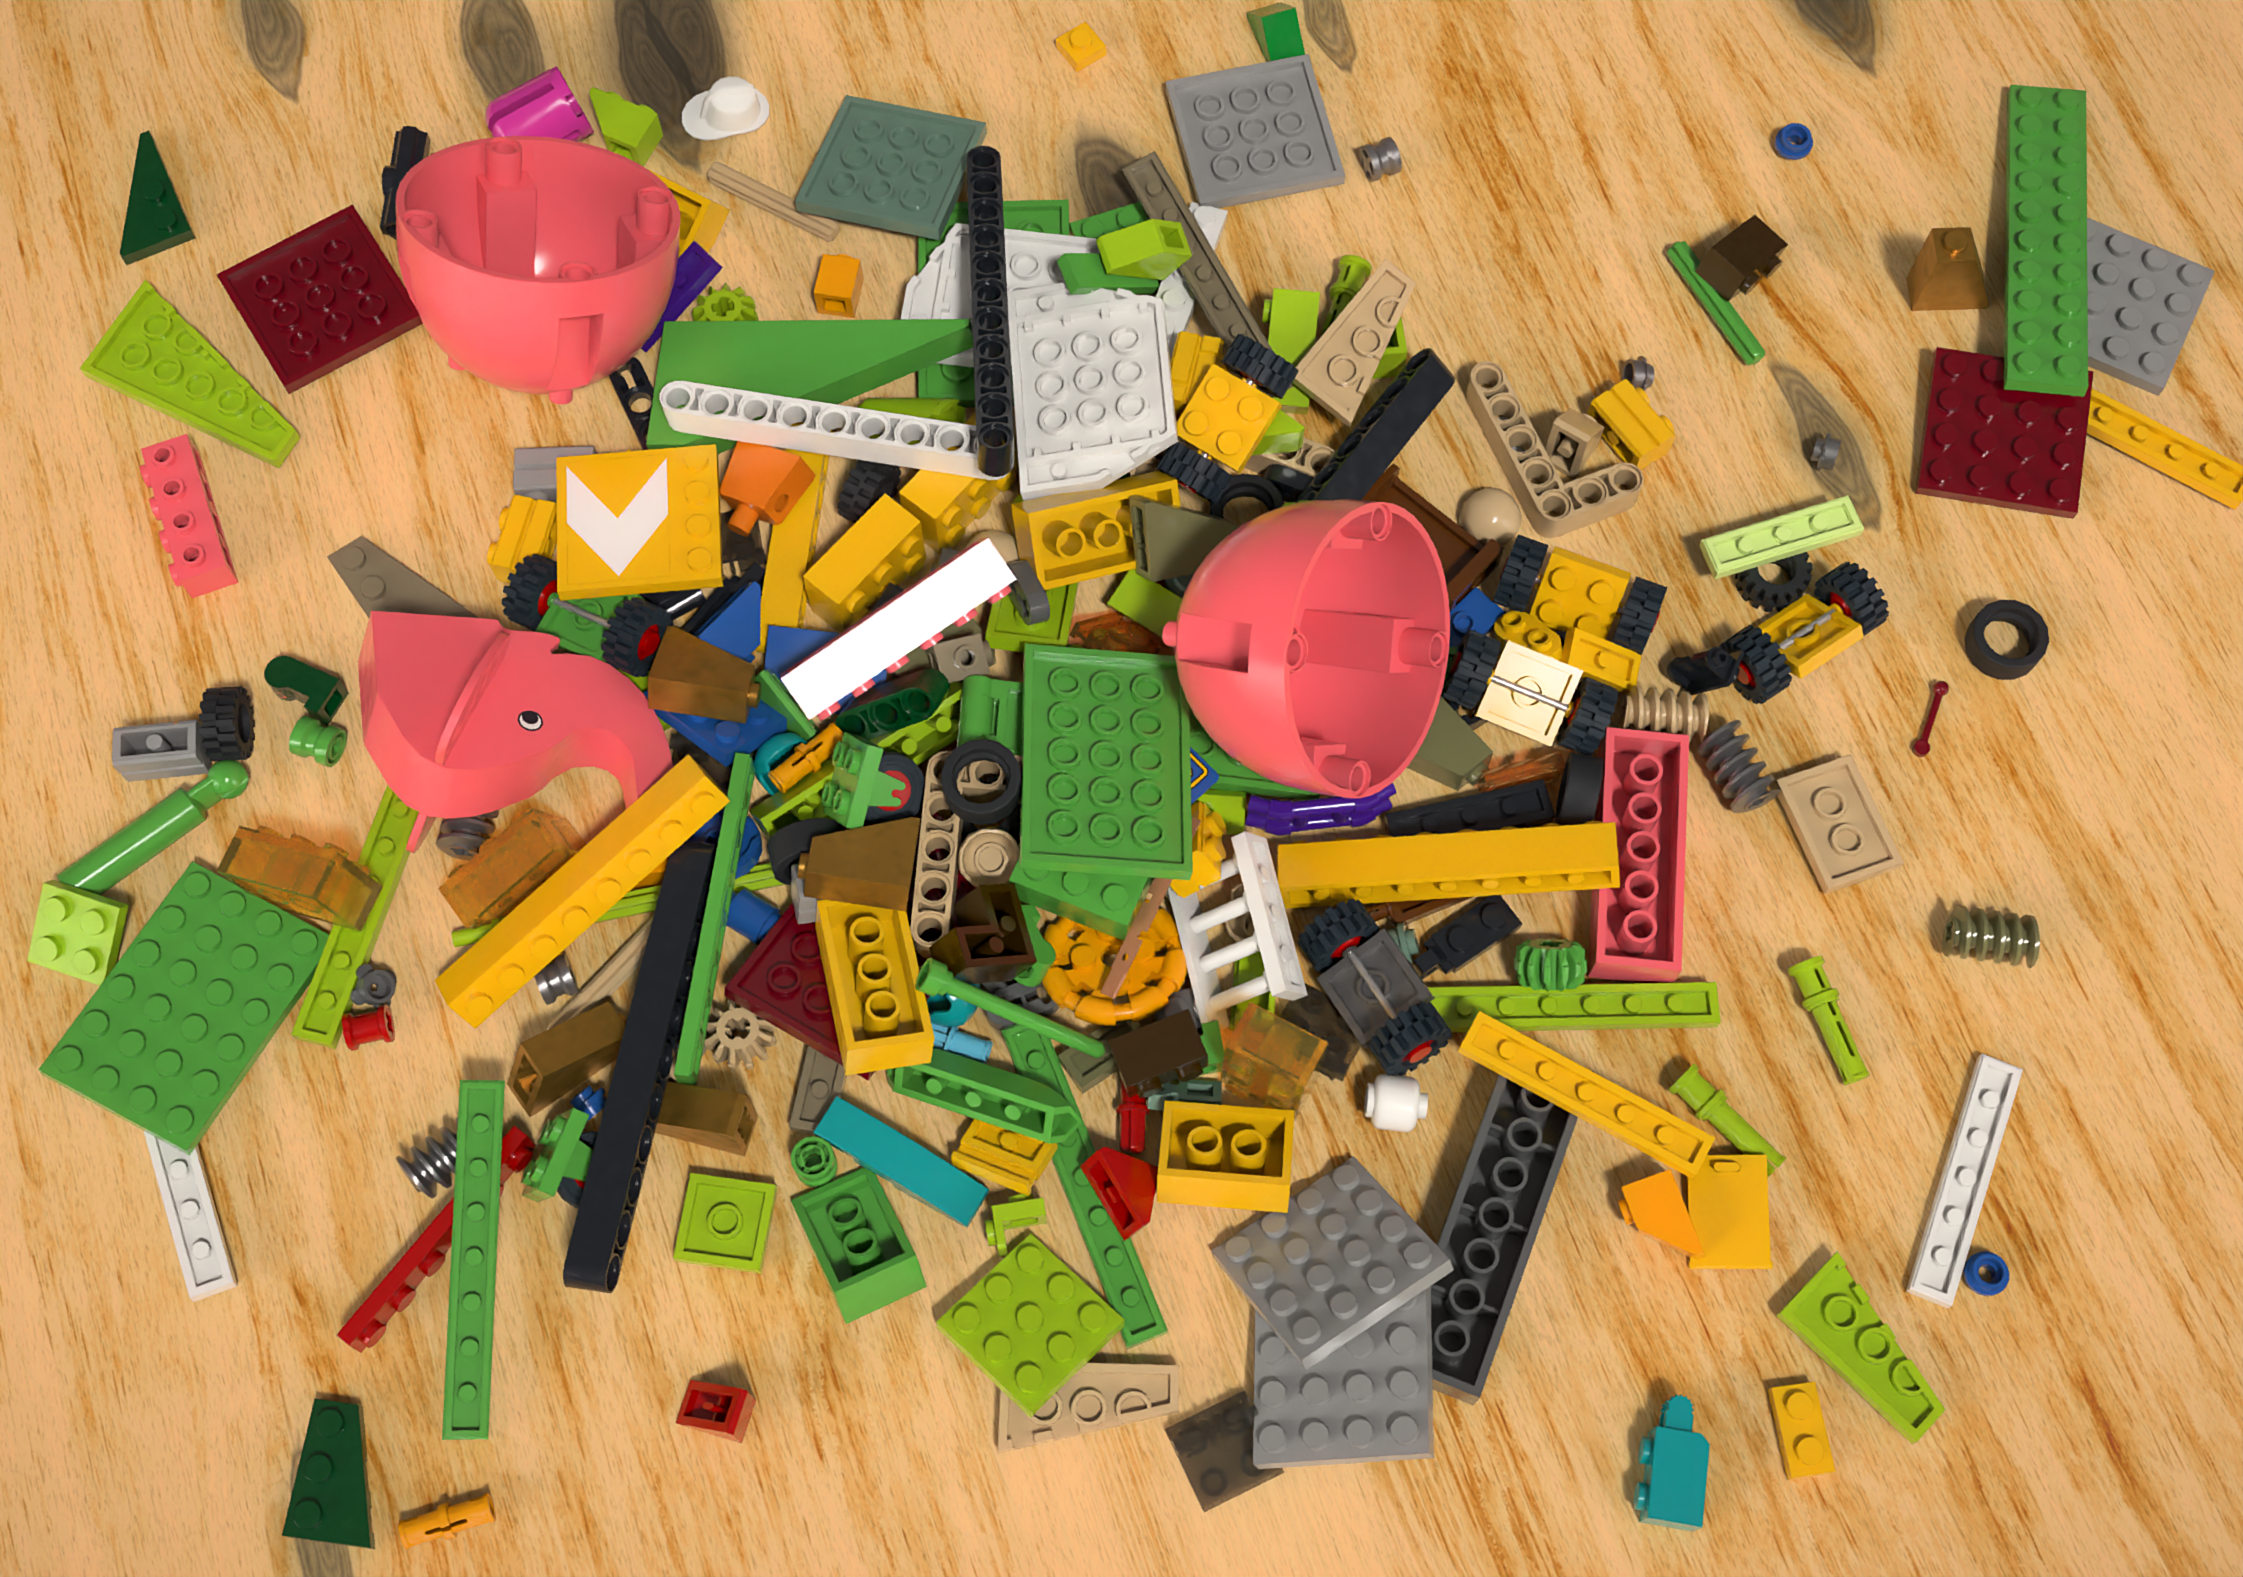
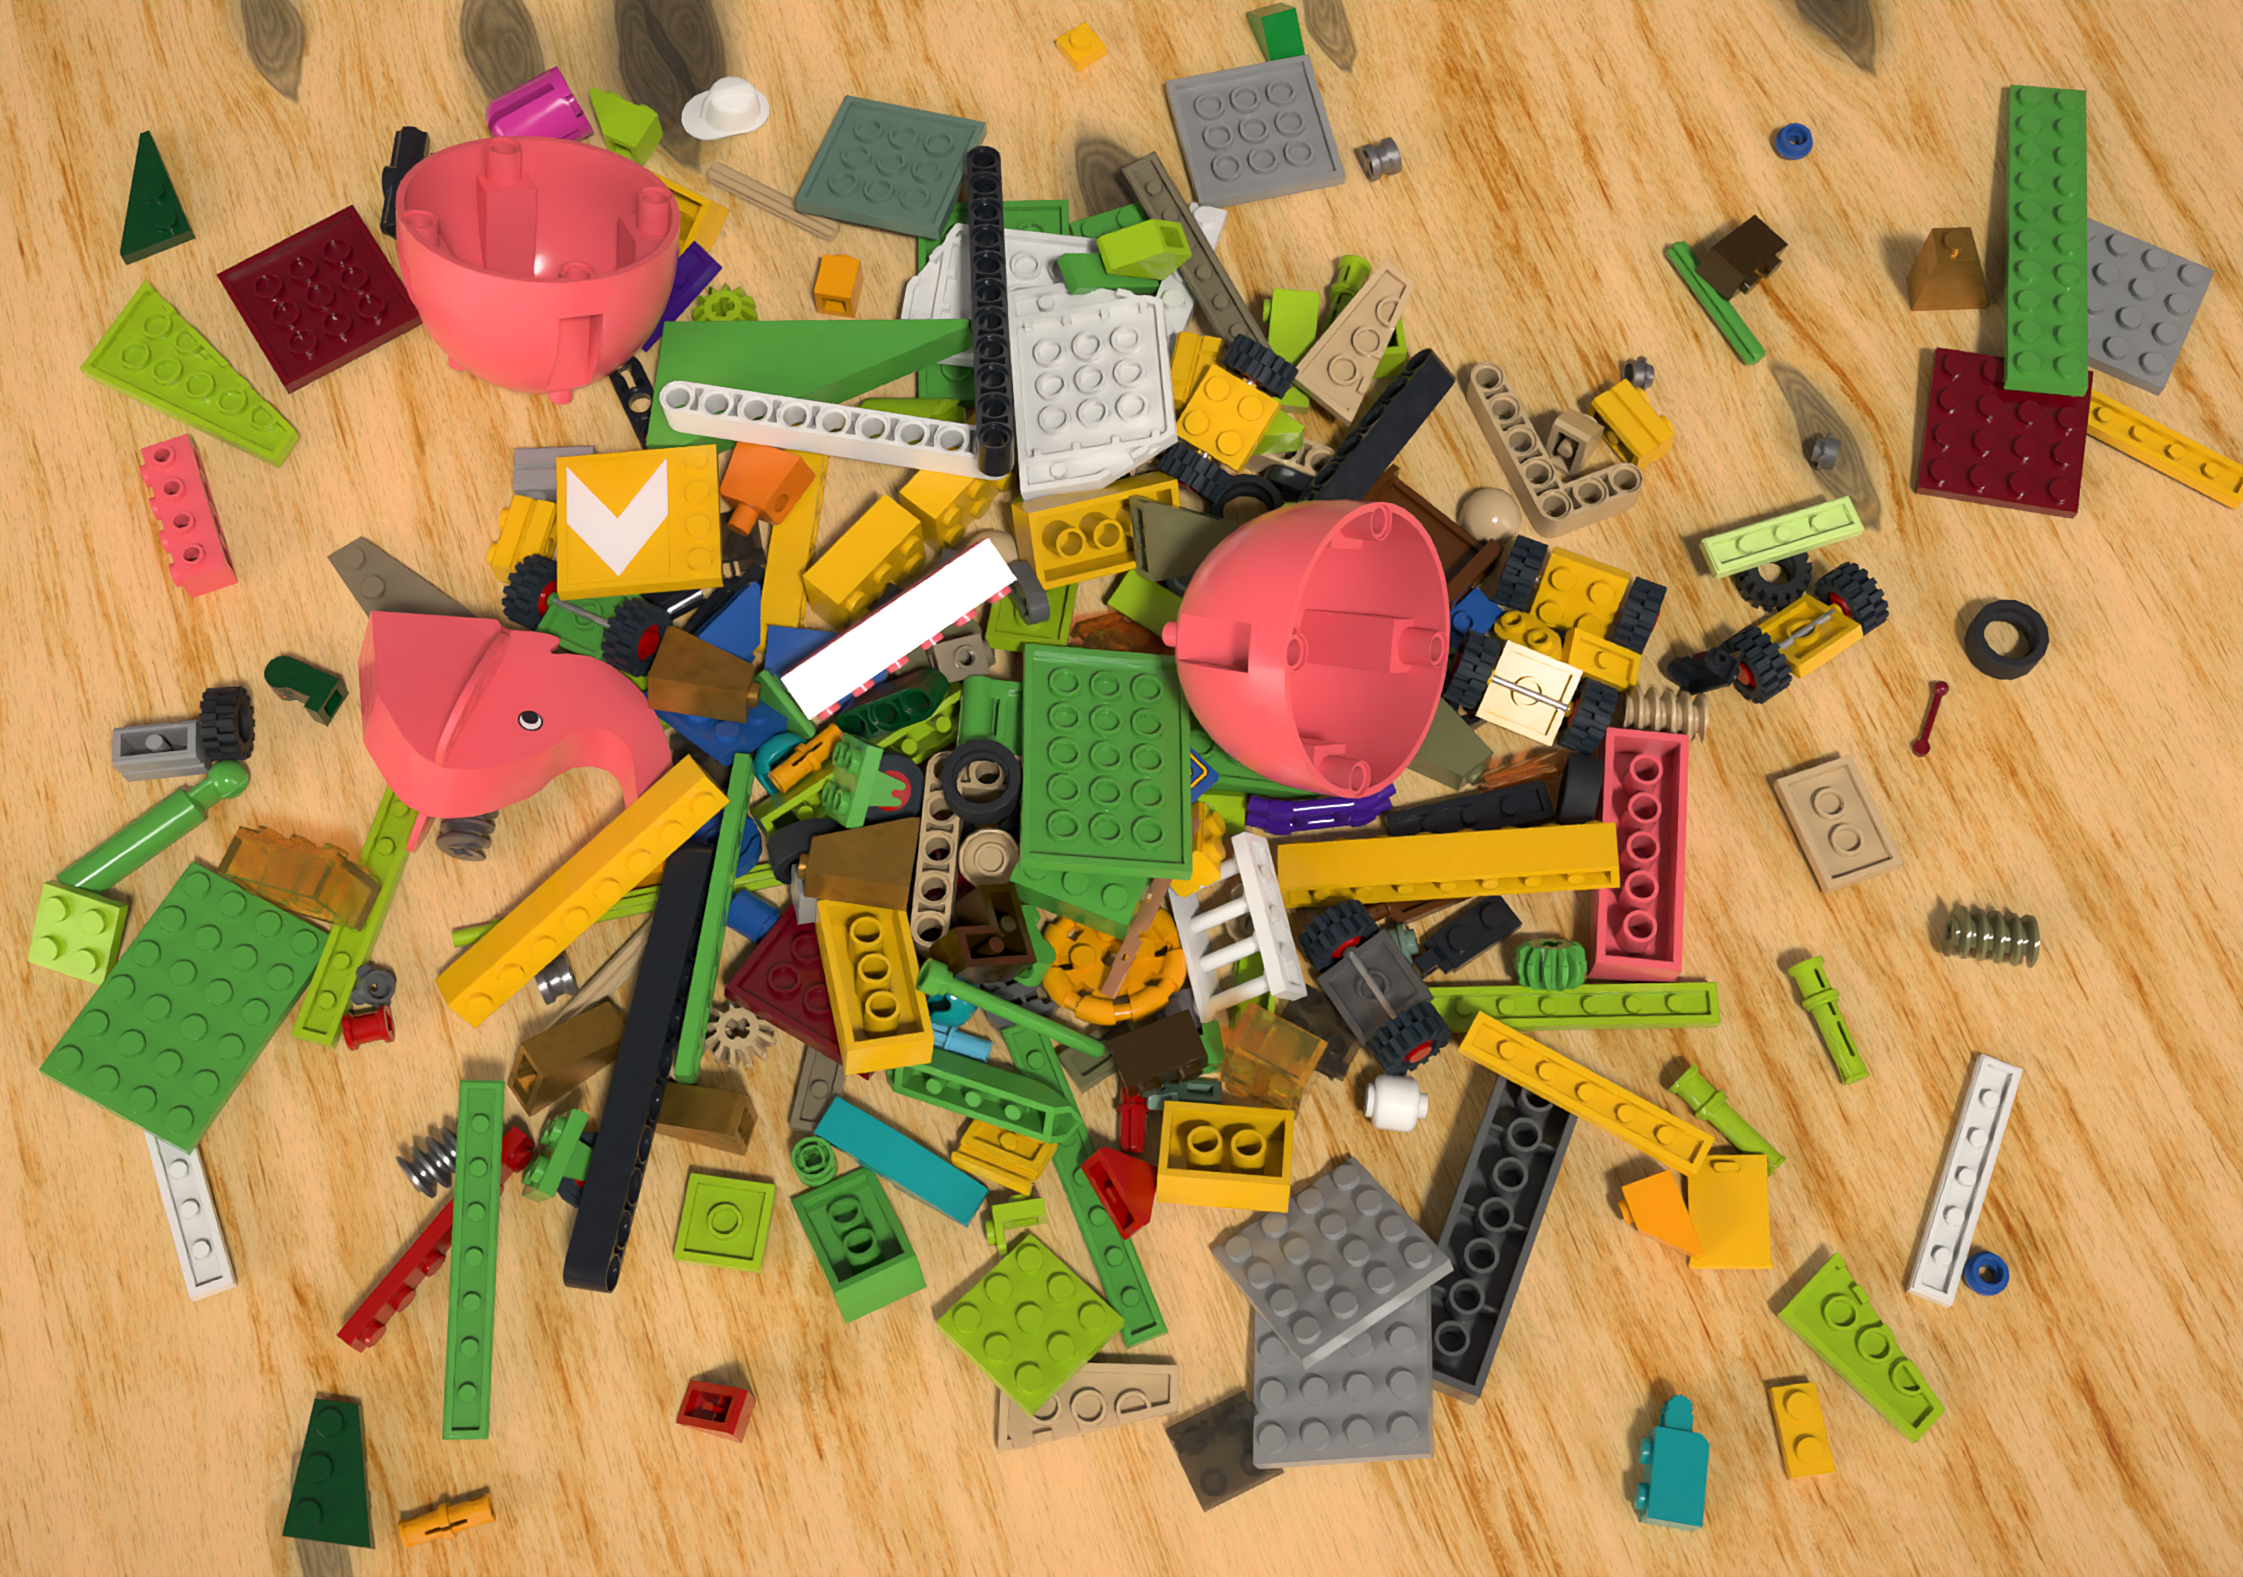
(318, 741): bright green wheel -> none
(510, 866): clear yellow wedge -> none
(589, 1101): blue plate -> none
(866, 486): black tyre -> none
(1736, 769): flat silver piece -> none

